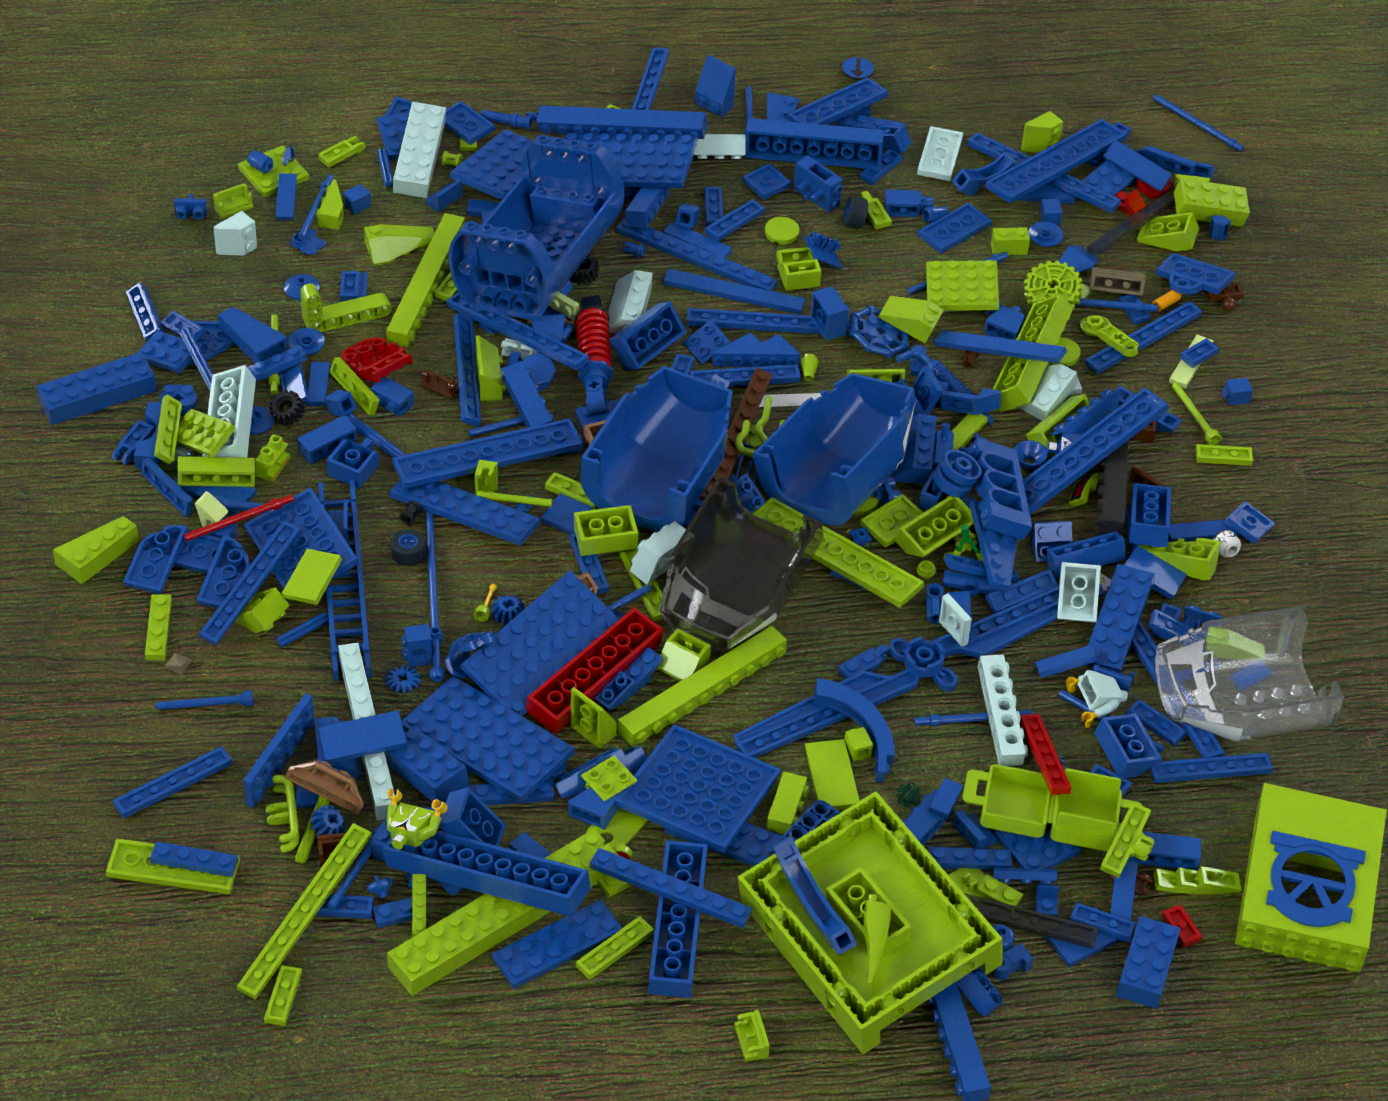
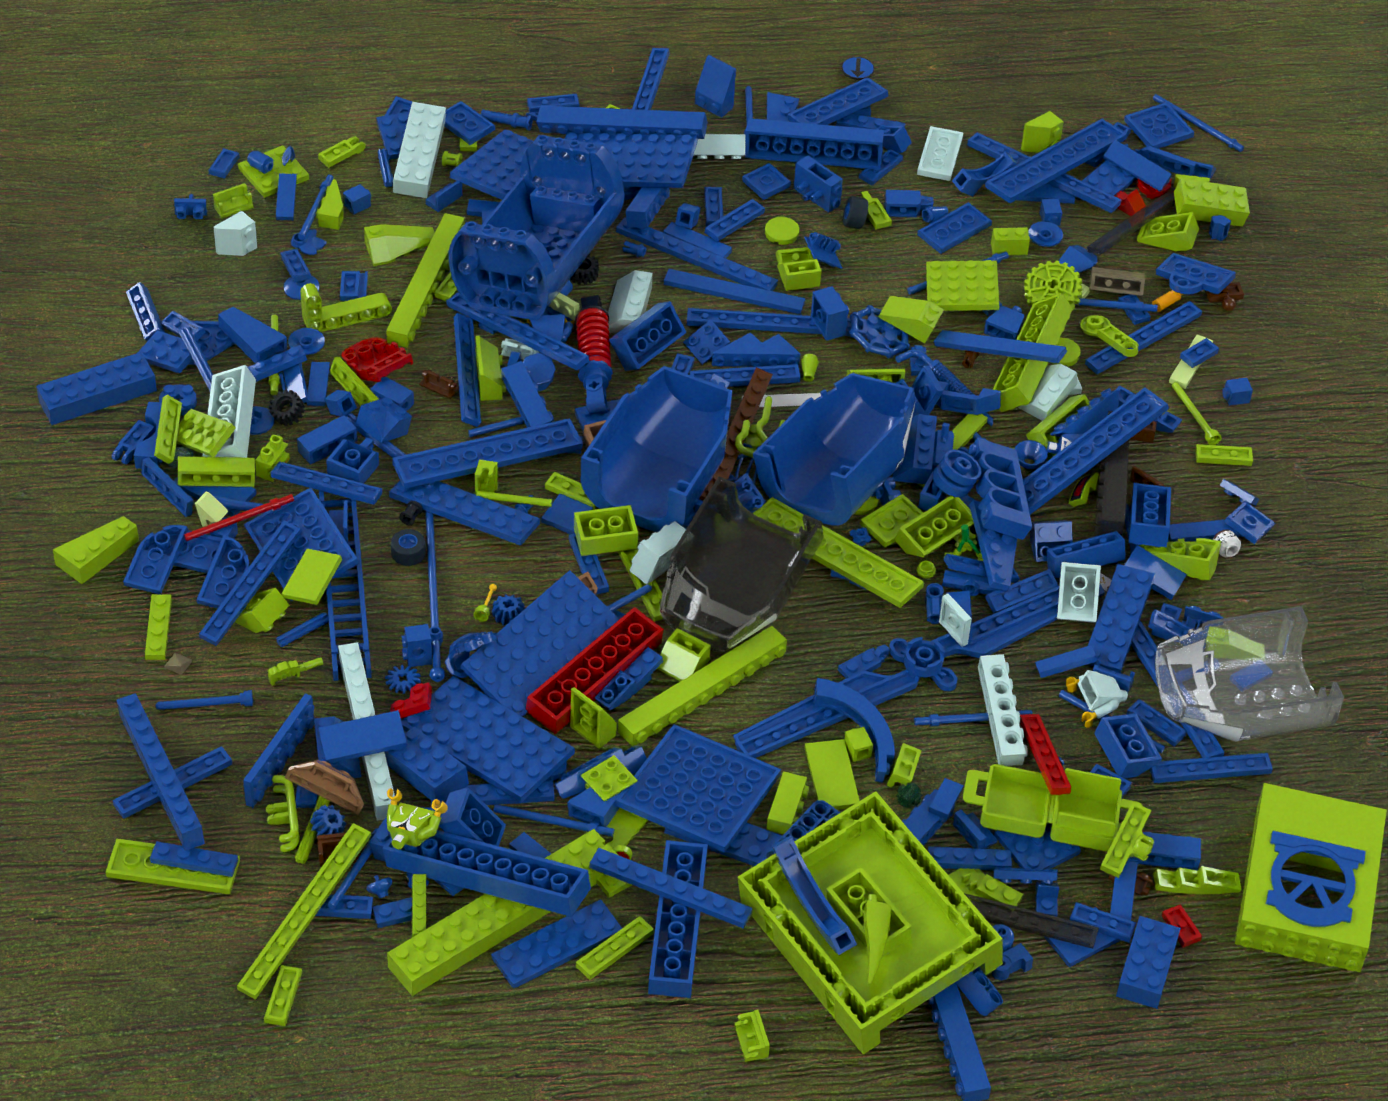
(160, 772): none -> blue brick
(224, 163): none -> blue tile
(290, 668): none -> lime piece
(295, 265): none -> blue tile
(326, 483): none -> blue tile
(383, 419): none -> blue slope
(418, 702): none -> red plate
(553, 820): none -> blue bar
(568, 100): none -> blue tile
(904, 765): none -> lime hinge
(1159, 126): none -> blue plate
(1231, 489): none -> plate

